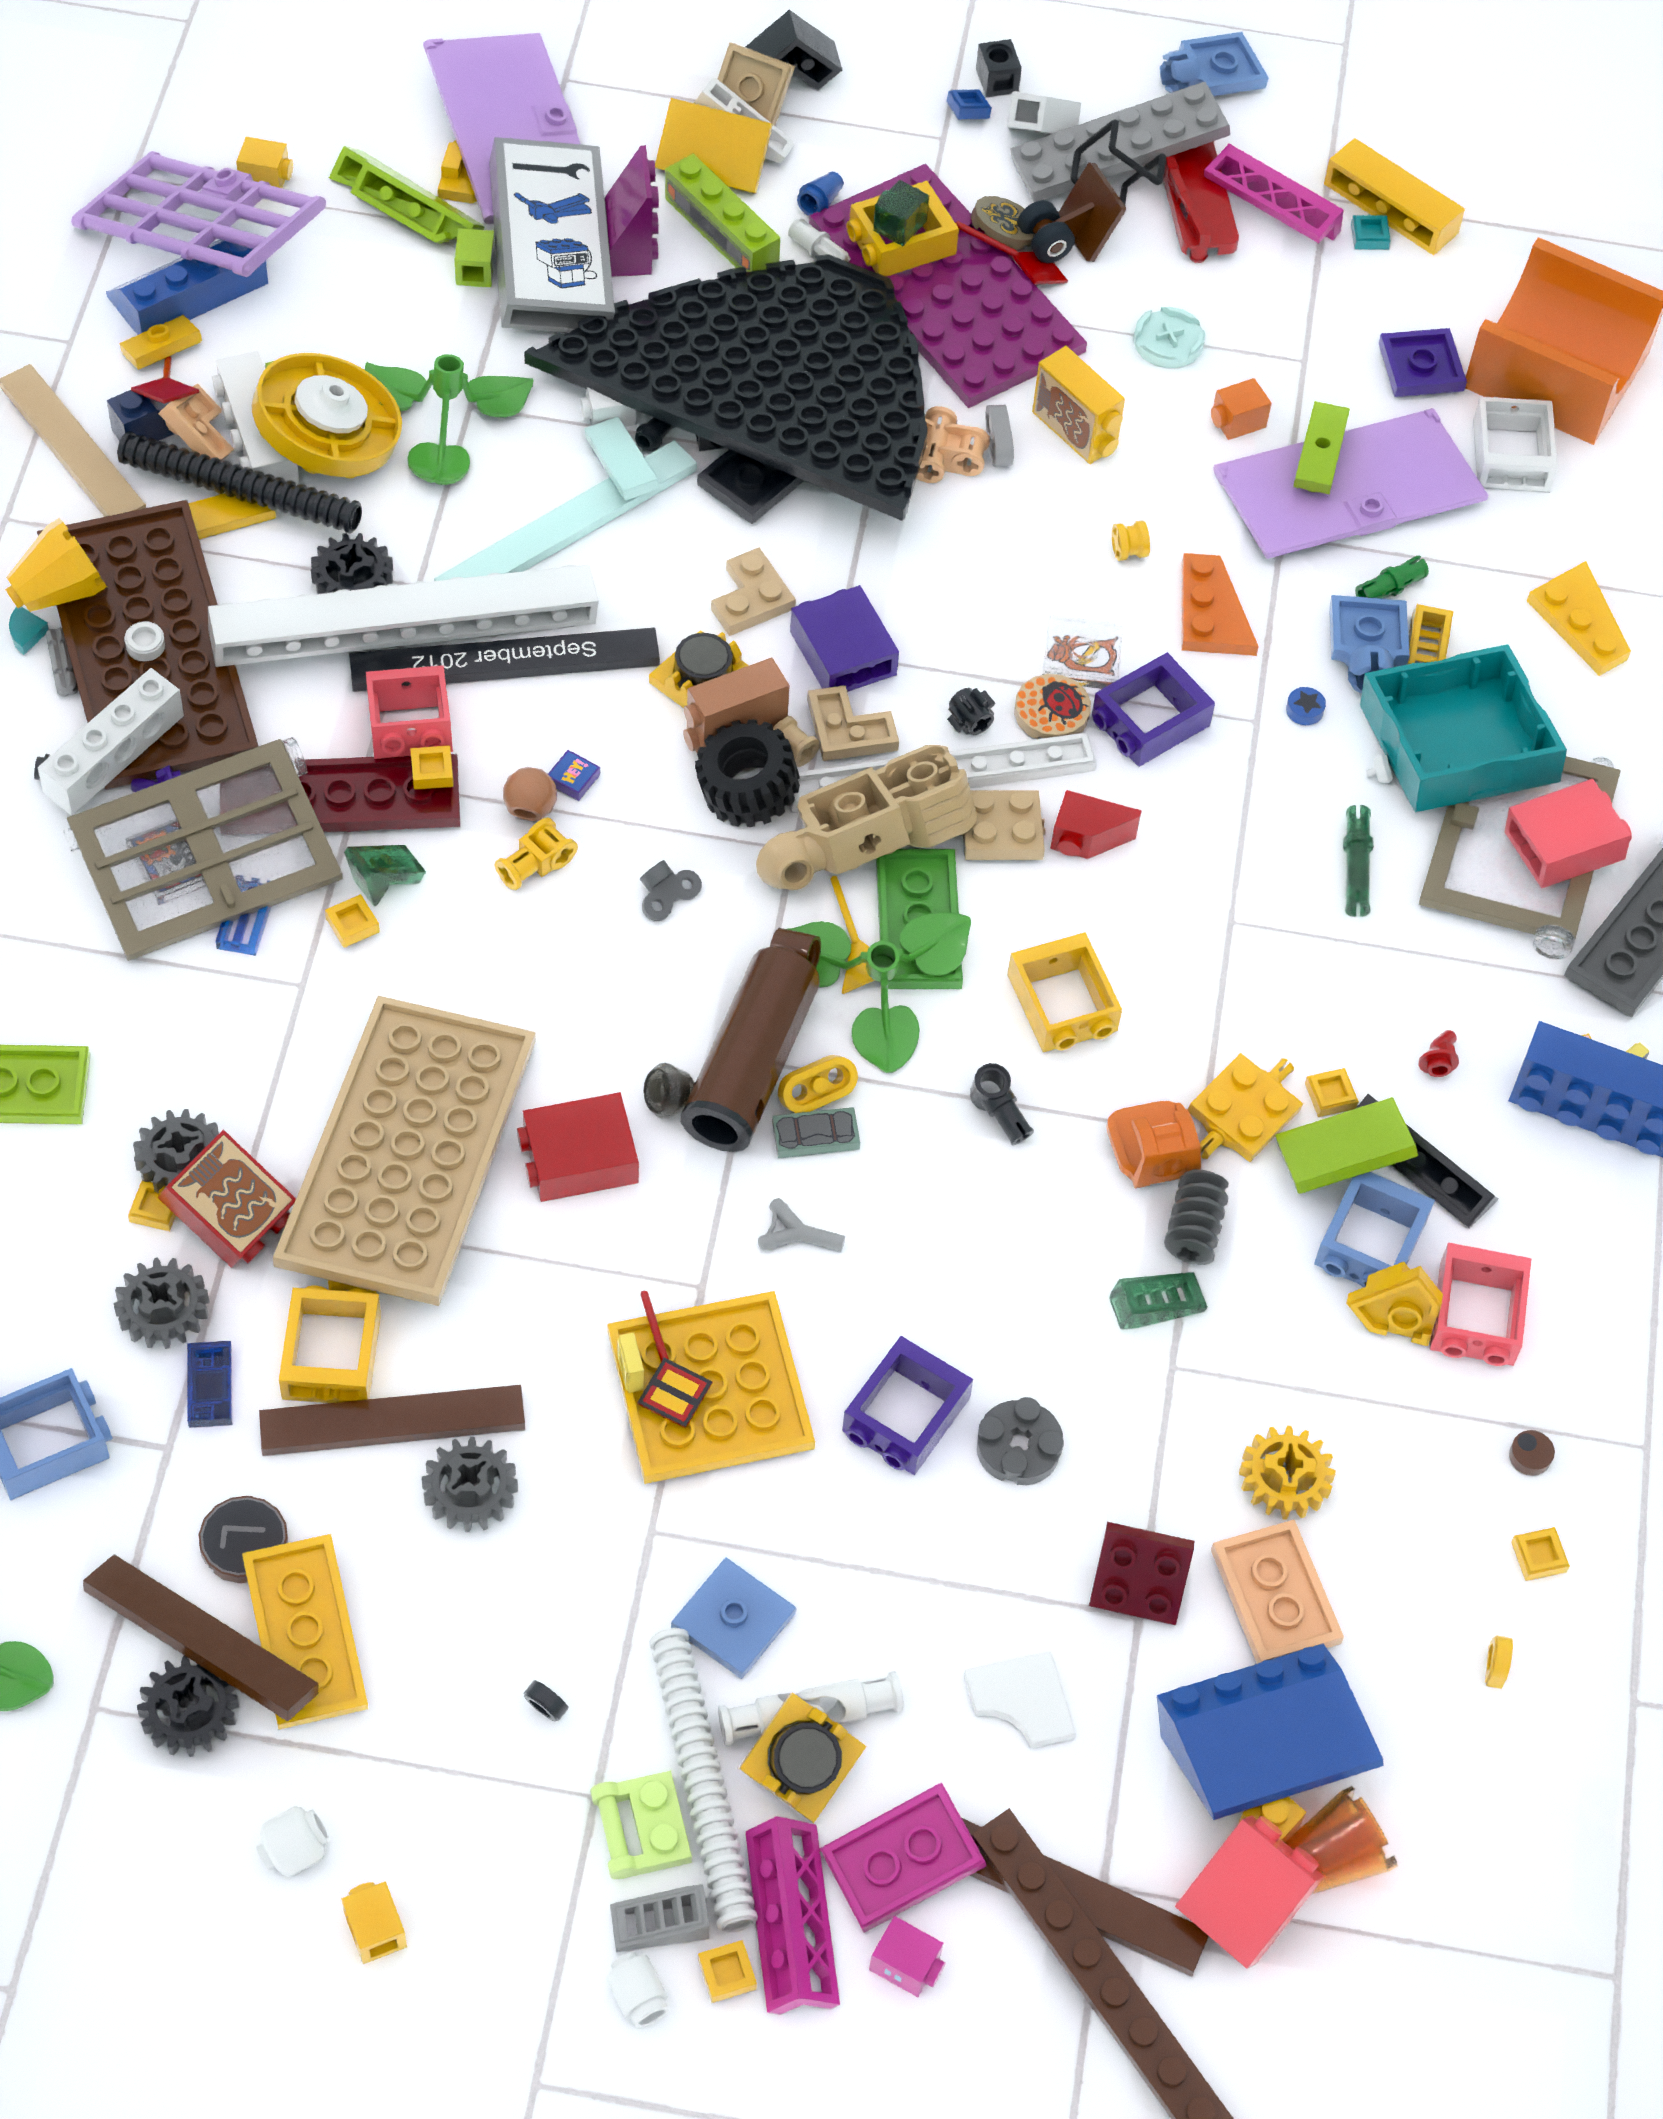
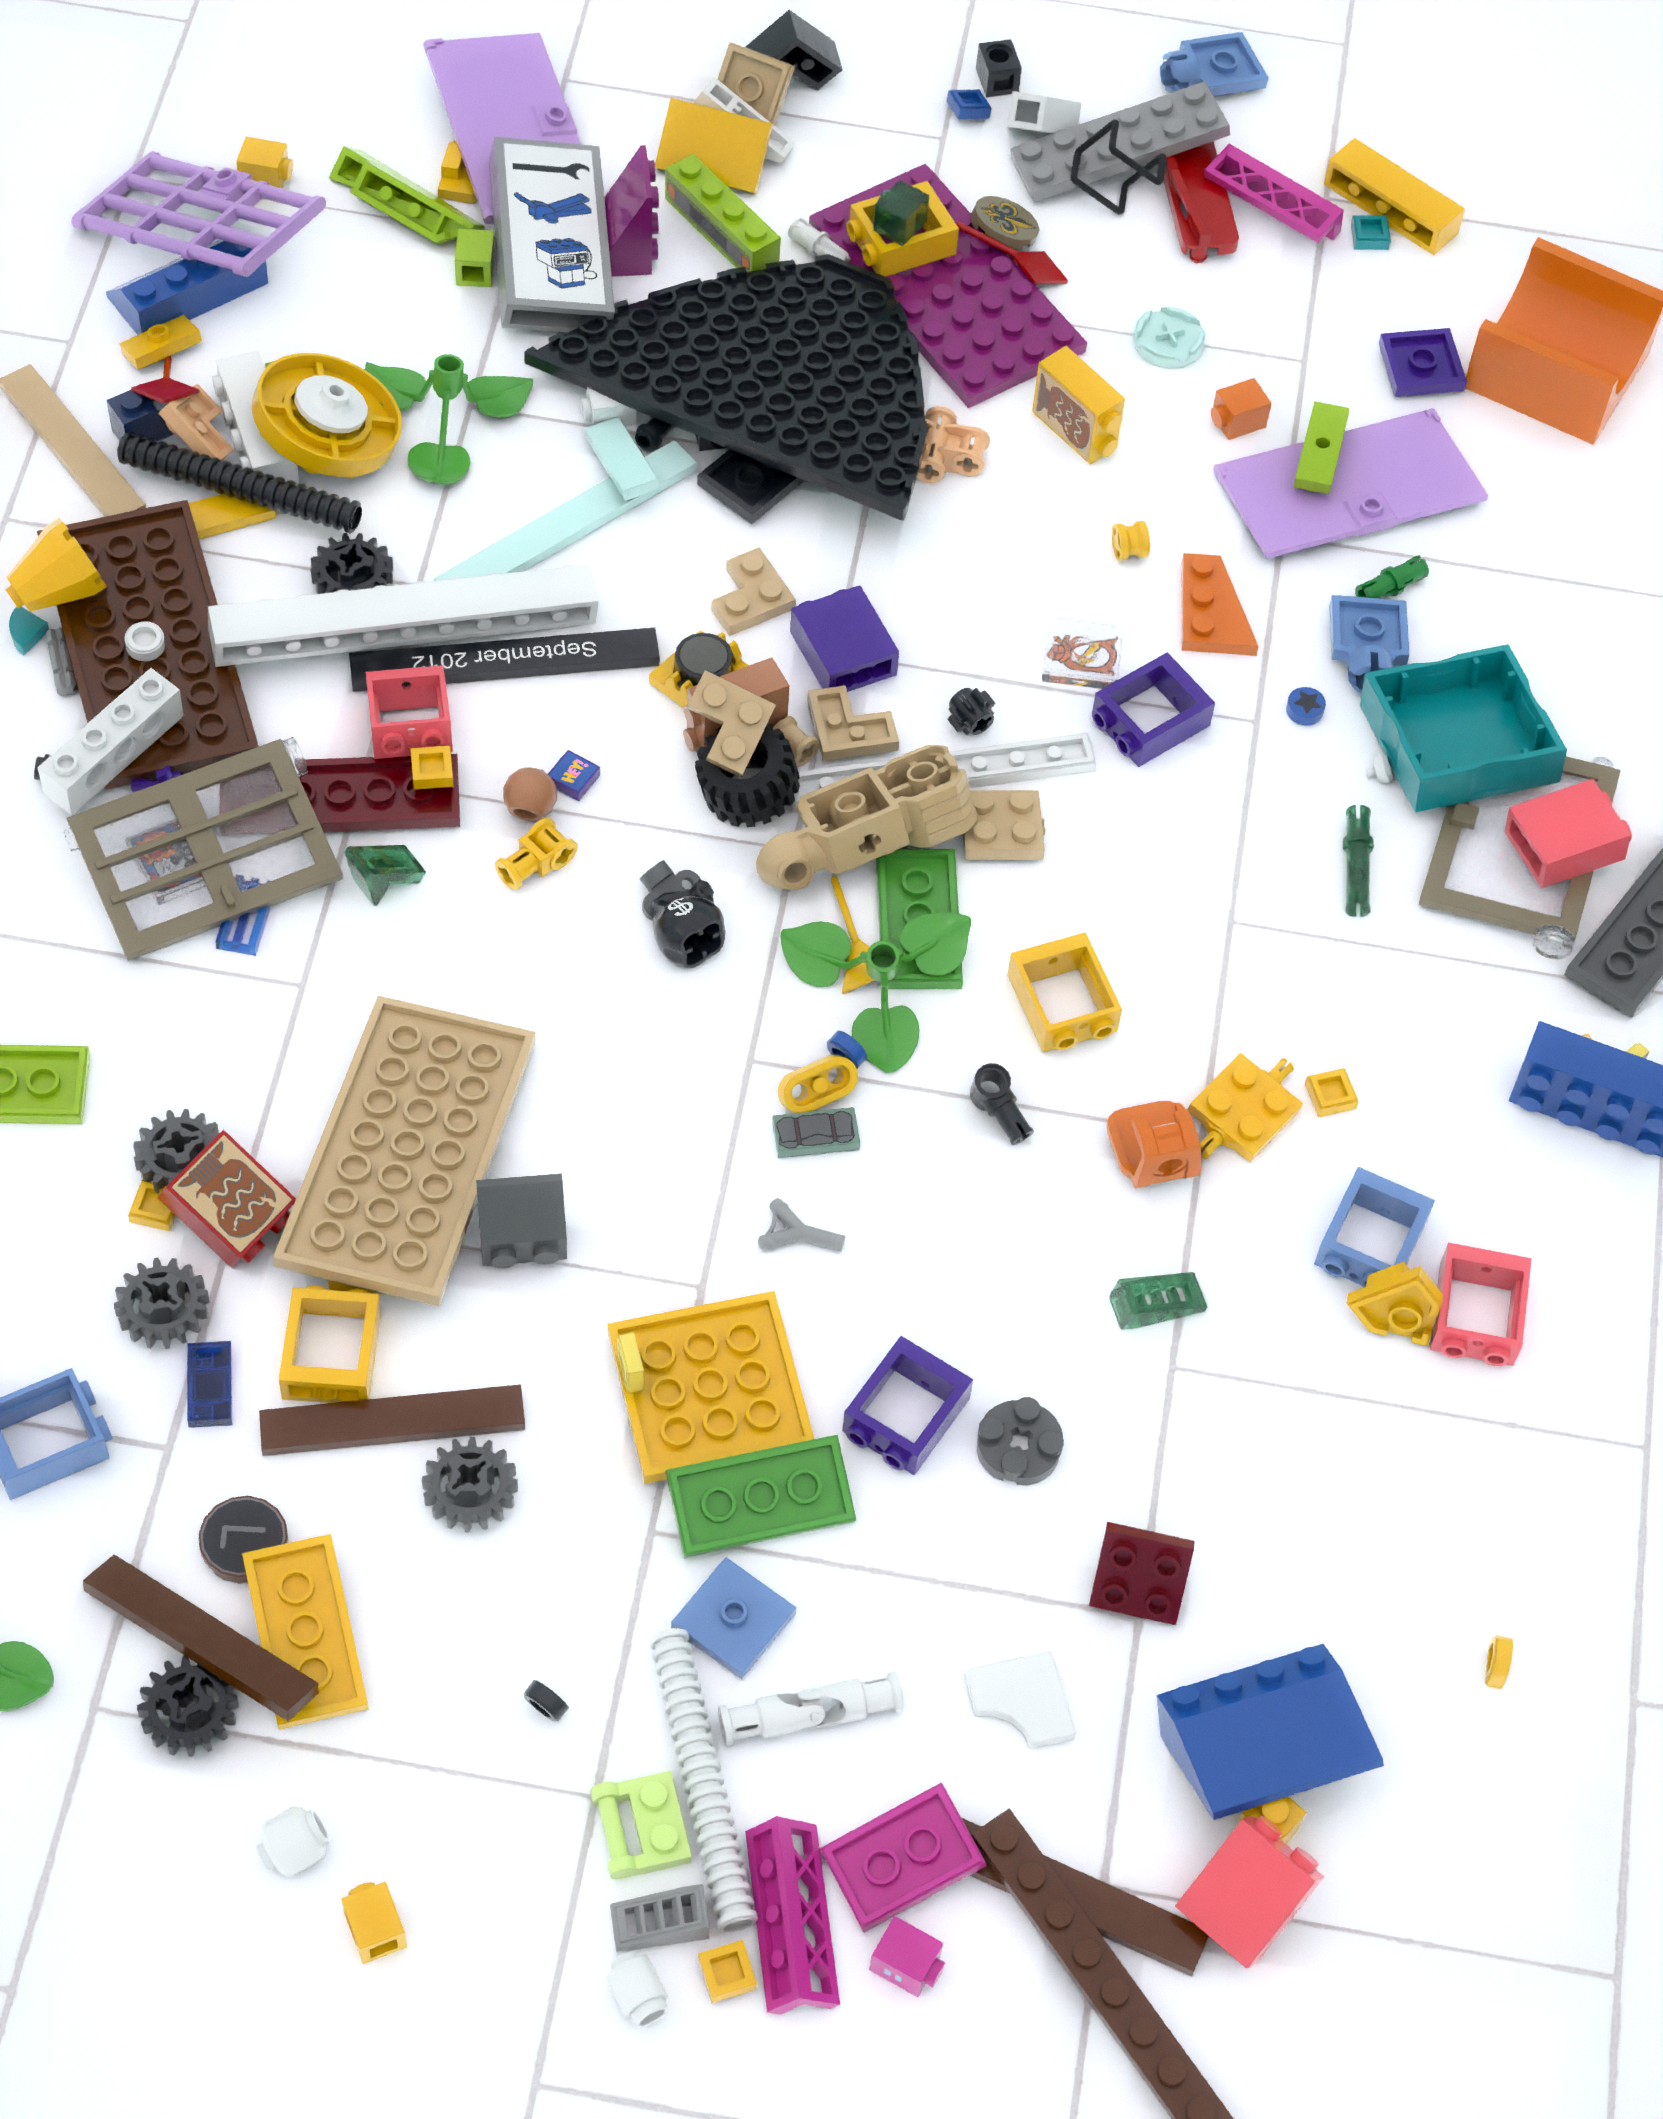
(352, 920): yellow plate -> none
(522, 1220): none -> dark grey slope
(578, 1147): red brick -> none
(667, 1090): clear smoke cone -> none
(673, 1389): piece -> none
(688, 925): none -> black piece
(741, 717): none -> tan plate
(754, 1042): reddish brown piece -> none
(760, 1496): none -> bright green tile
(803, 1757): piece -> none
(819, 193): blue cone -> none
(847, 1047): none -> blue tile
(1000, 434): light grey beam -> none
(1052, 706): tile -> none
(1084, 219): reddish brown plate -> none
(1092, 825): red slope -> none
(1197, 1216): dark grey piece -> none
(1269, 1477): yellow gear -> none
(1276, 1591): light nougat plate -> none
(1344, 1842): clear orange cone -> none
(1346, 1145): lime tile -> none
(1434, 618): yellow slope -> none
(1441, 1056): red plate -> none
(1444, 1179): black slope -> none
(1515, 470): white window -> none
(1531, 1452): reddish brown tile -> none
(1540, 1554): yellow tile -> none
(1582, 618): yellow wing -> none

